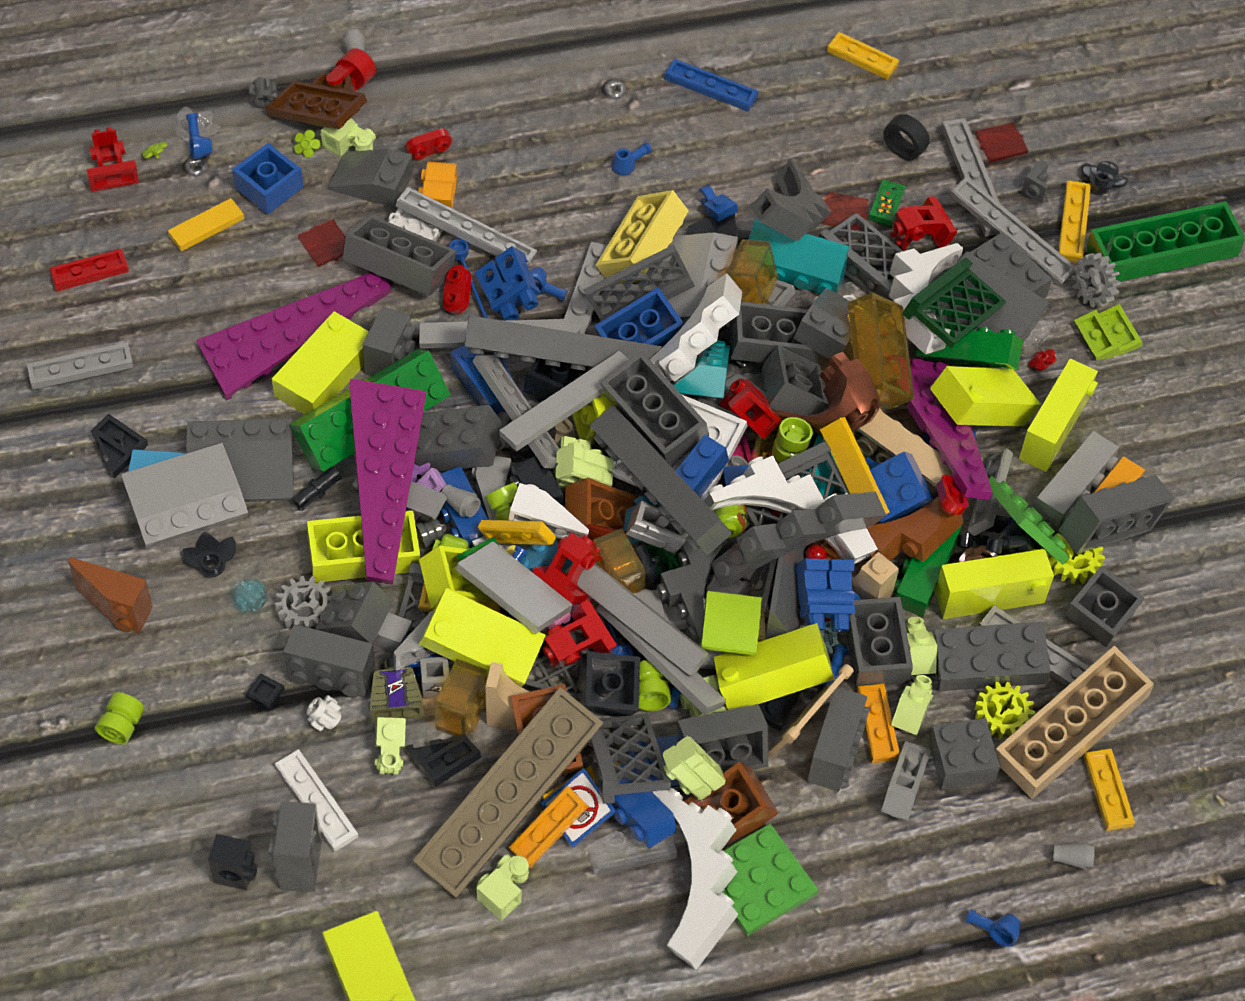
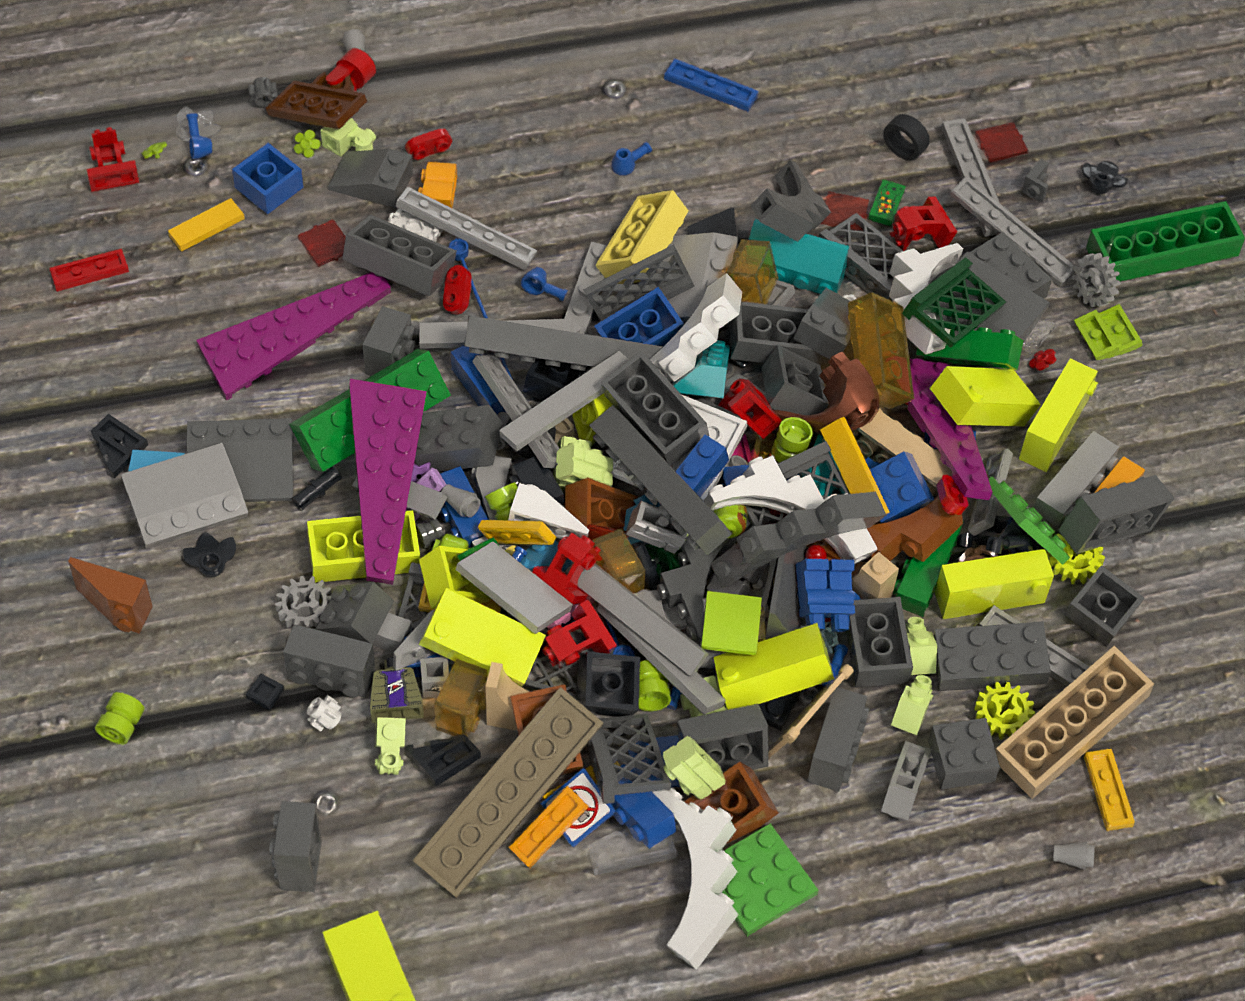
(80, 365): light grey plate -> none
(232, 862): black brick -> none
(250, 595): clear light blue gear -> none
(310, 789): white tile -> none
(321, 365): neon yellow brick -> none
(497, 889): yellowish green brick -> none
(509, 284): blue hips -> none
(717, 206): blue plate -> none
(863, 55): yellow tile -> none
(878, 728): light orange tile -> none
(1003, 931): blue bar -> none
(1074, 220): yellow tile -> none

